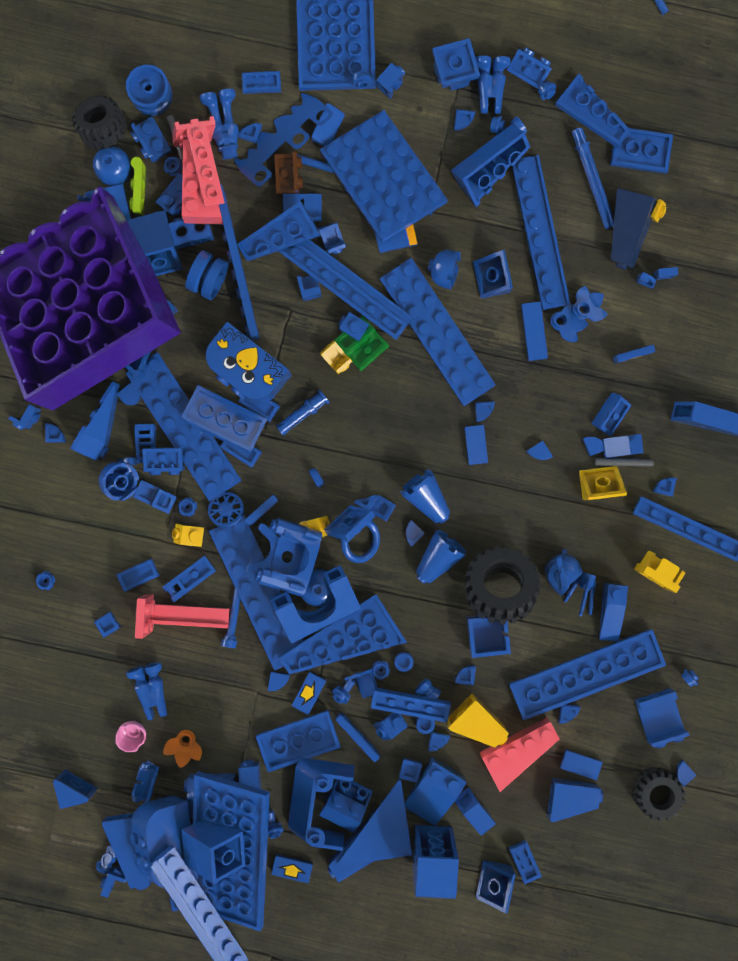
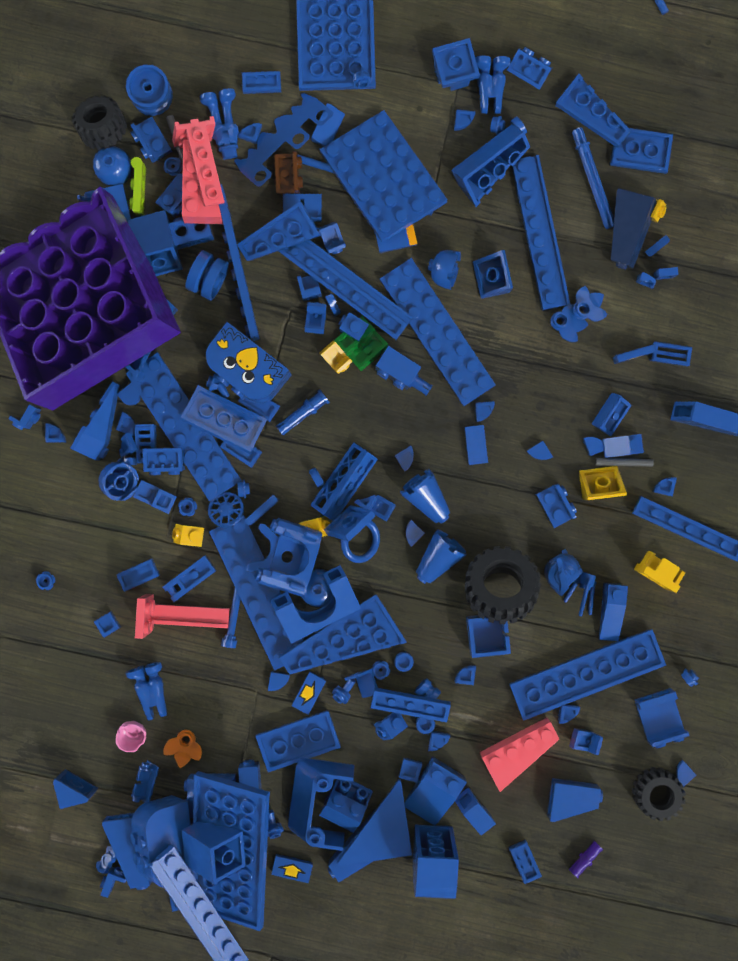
(126, 424): none -> blue tile
(127, 446): none -> blue tile
(214, 383): none -> blue plate
(243, 489): none -> blue plate
(315, 318): none -> blue bracket
(333, 305): none -> blue tile
(346, 484): none -> blue fence
(357, 736): blue tile -> none
(390, 80): blue brick -> none
(401, 371): none -> blue brick
(405, 458): none -> blue tile
(477, 722): yellow slope -> none
(496, 885): blue slope -> none
(534, 331): blue tile -> none
(547, 90): blue plate -> none
(556, 505): none -> blue bracket
(580, 764): blue tile -> none
(585, 859): none -> dark purple pin
(586, 741): none -> blue bracket
(654, 358): none -> blue tile
(657, 246): none -> blue tile

